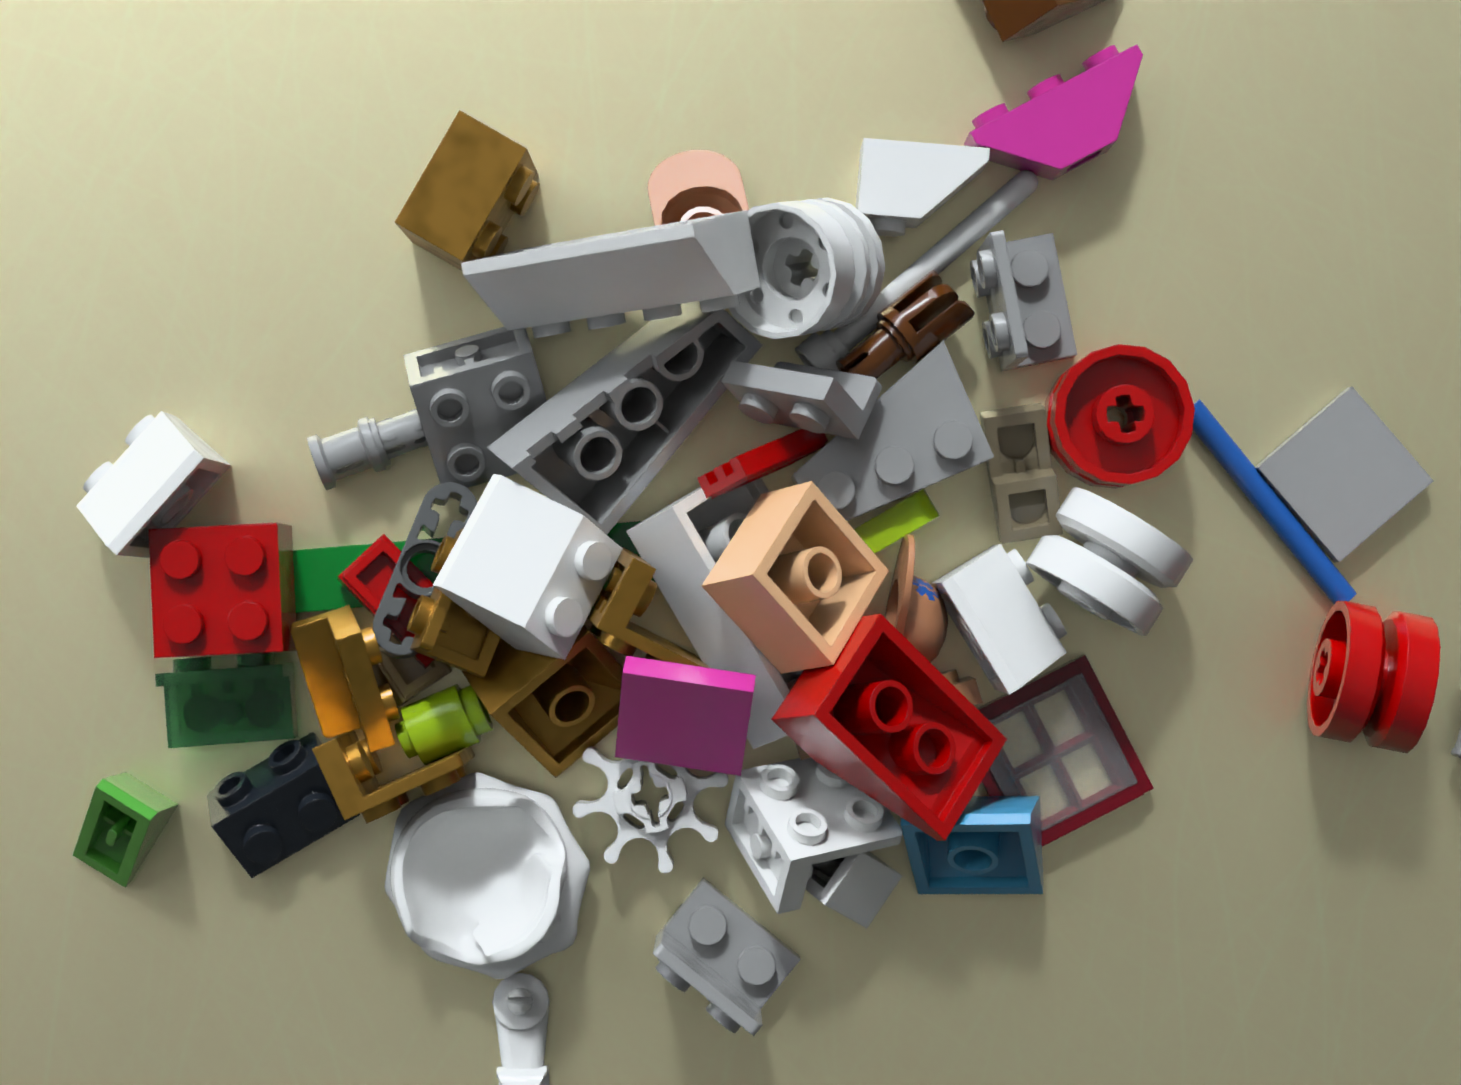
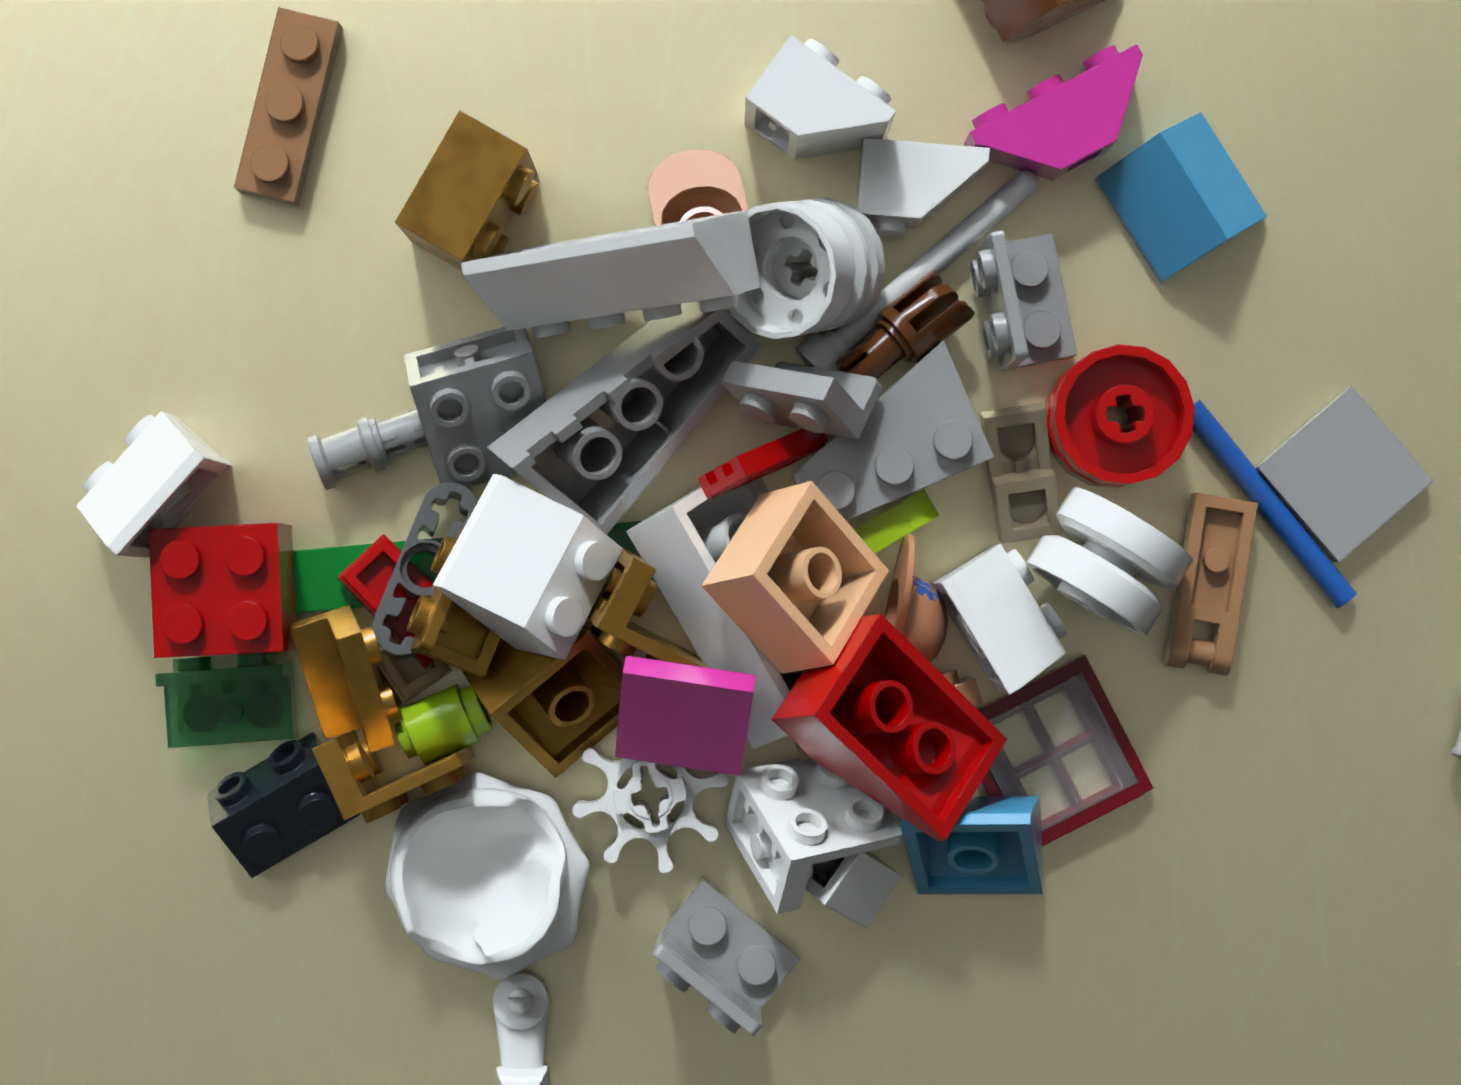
(122, 826): bright green slope -> none
(288, 106): none -> medium nougat plate
(813, 106): none -> white slope
(1180, 196): none -> dark azure slope
(1214, 585): none -> medium nougat plate
(1373, 676): red wheel -> none

